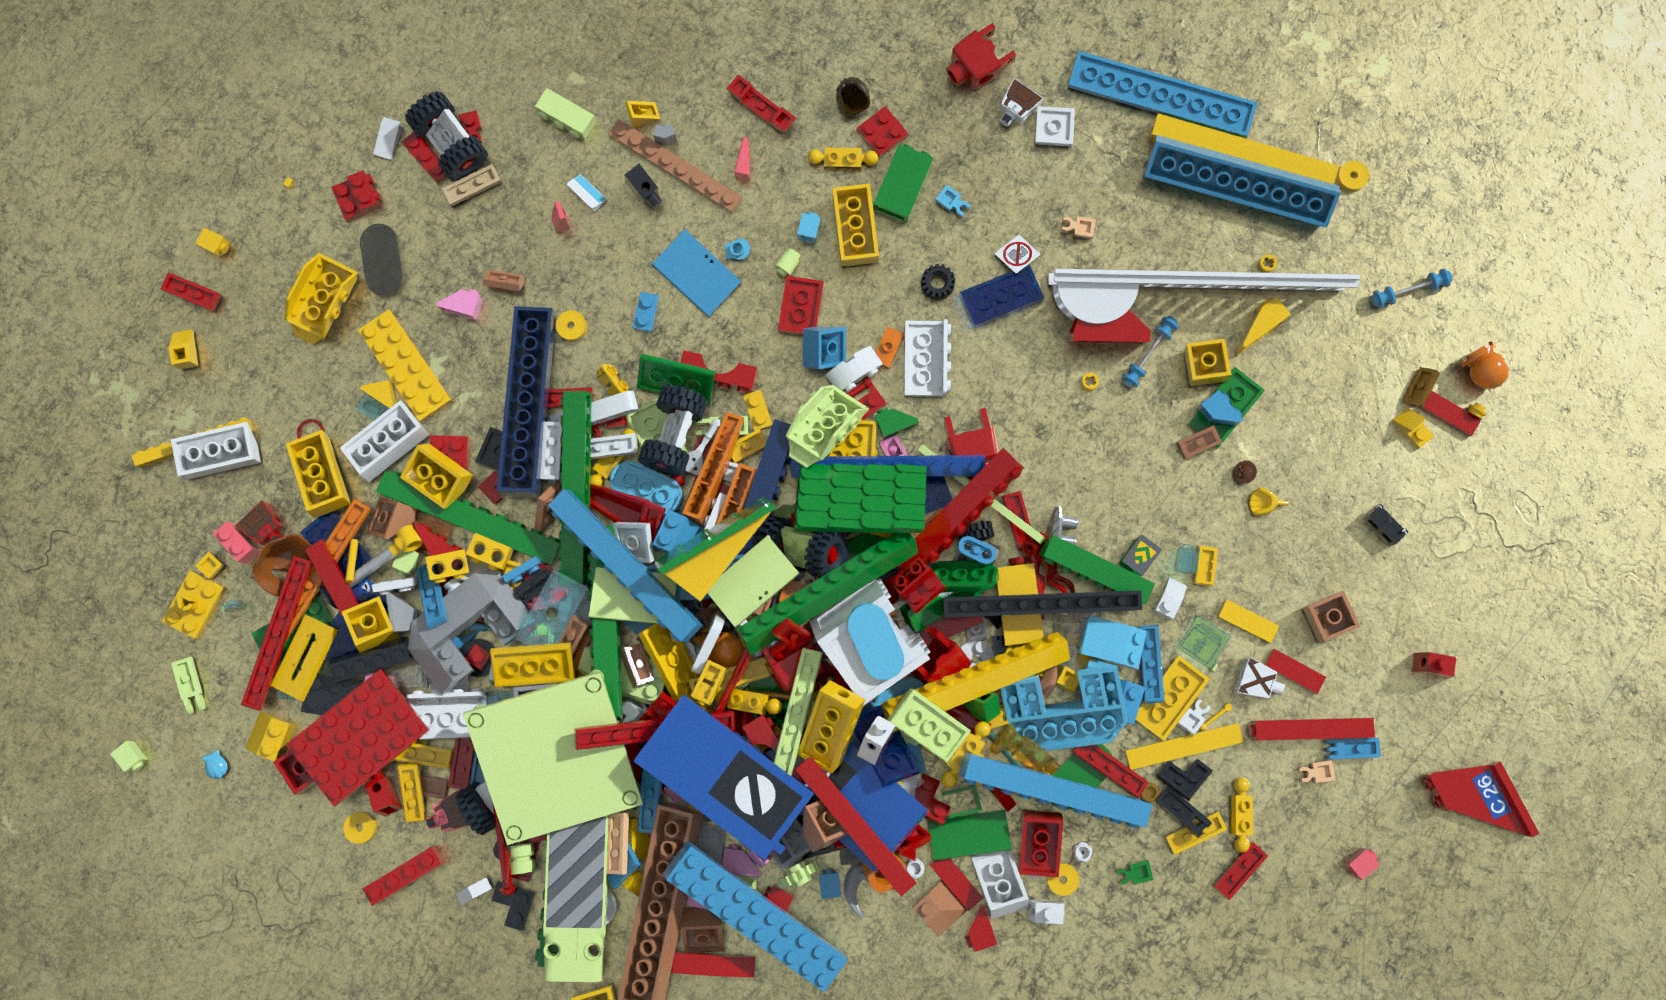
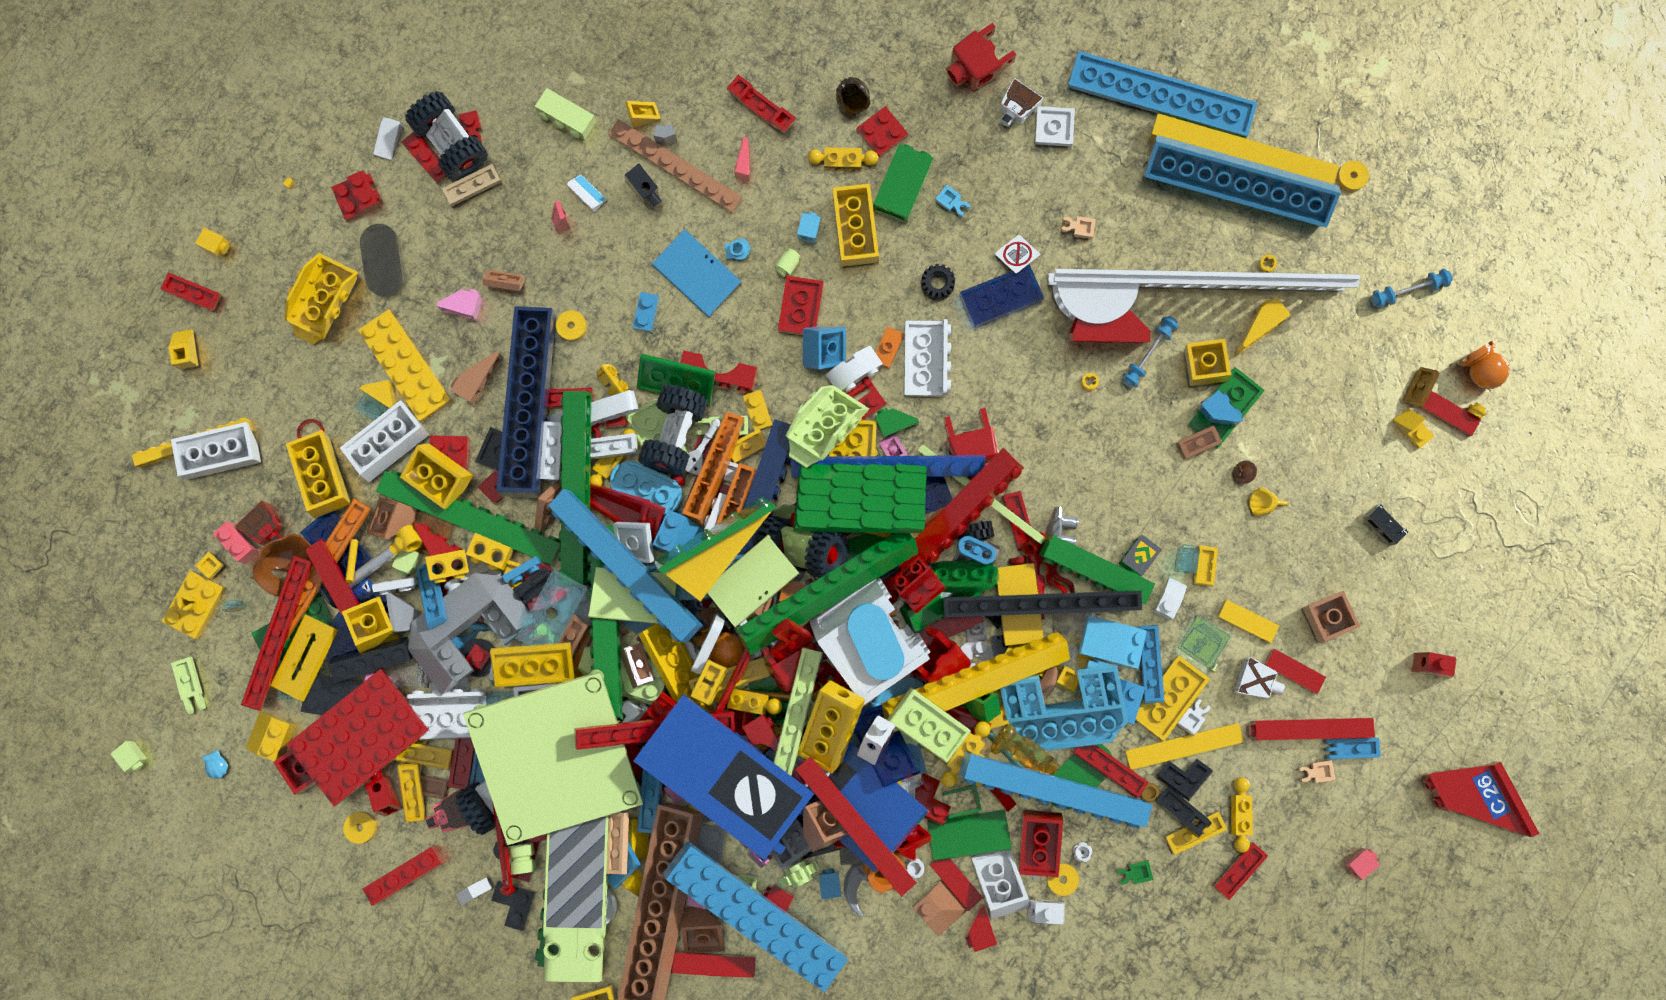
(473, 380): none -> nougat slope
(739, 862): bright pink slope -> none
(1227, 707): yellow hinge -> none

